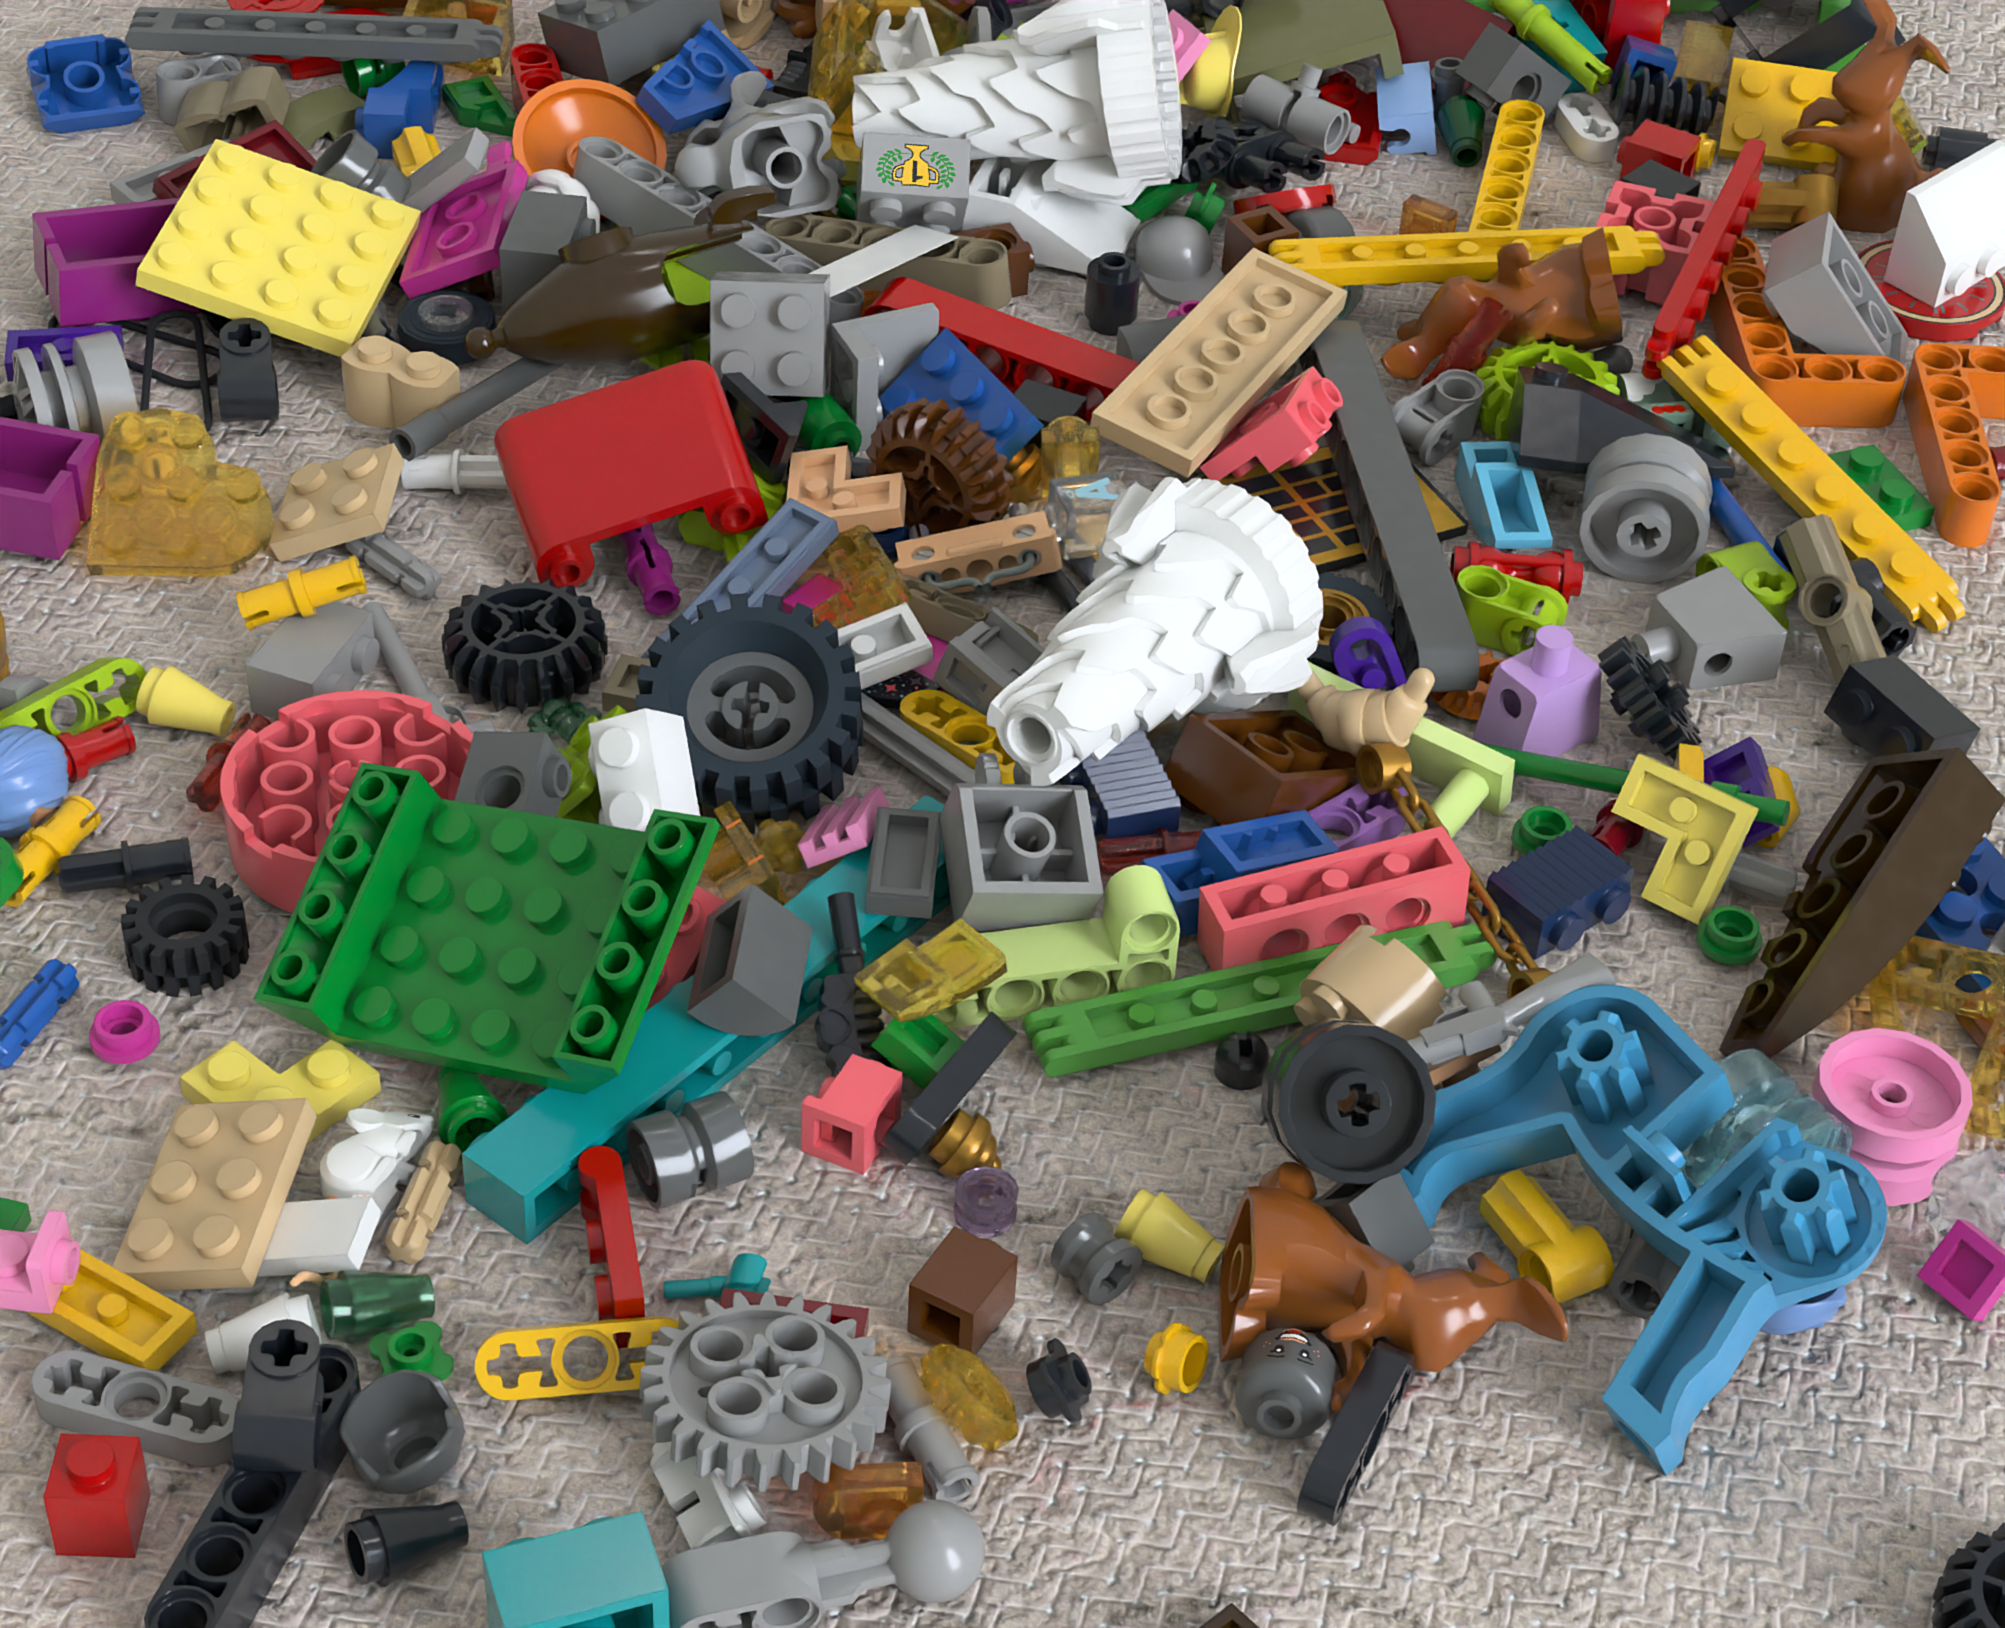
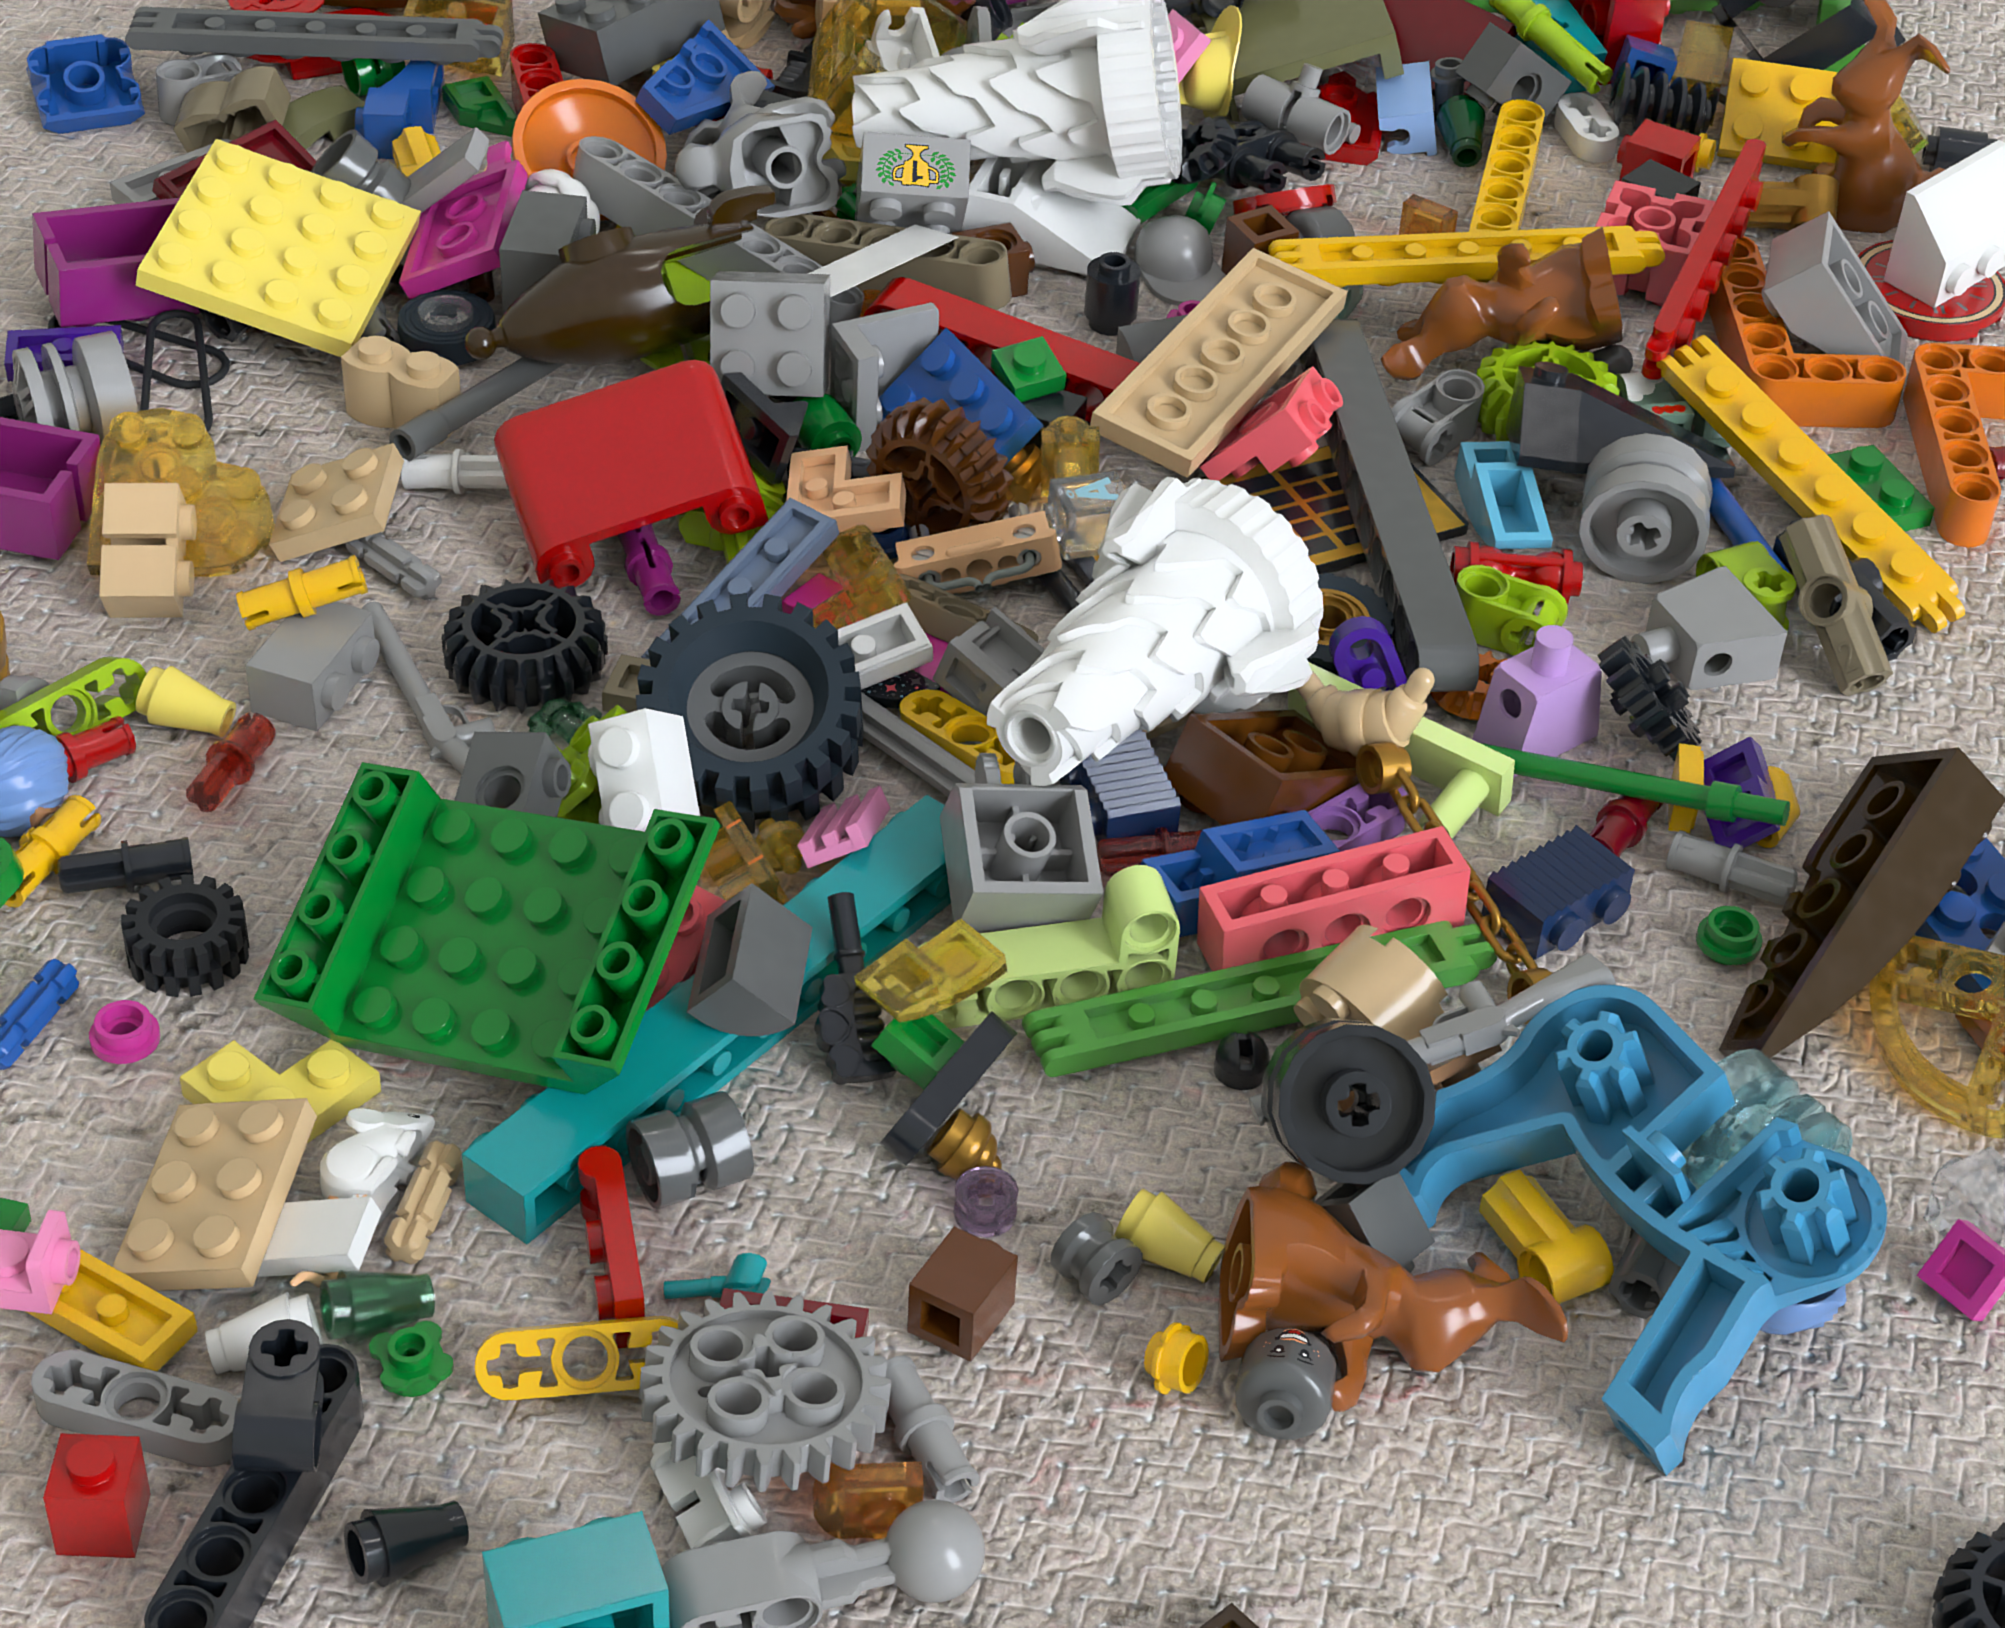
(145, 563): none -> tan piece
(246, 372): black piece -> none
(295, 774): coral brick -> none
(403, 1431): dark grey hair -> none
(466, 1107): green cone -> none
(852, 1114): coral brick -> none
(903, 863): dark grey tile -> none
(970, 1396): clear yellow gear -> none
(1028, 369): none -> green plate
(1059, 1382): black plate -> none
(1356, 1433): black beam -> none
(1469, 347): clear red pin -> none
(1537, 827): green plate -> none
(1701, 832): light yellow plate -> none
(1896, 711): black brick -> none
(1901, 1103): bright pink wheel -> none

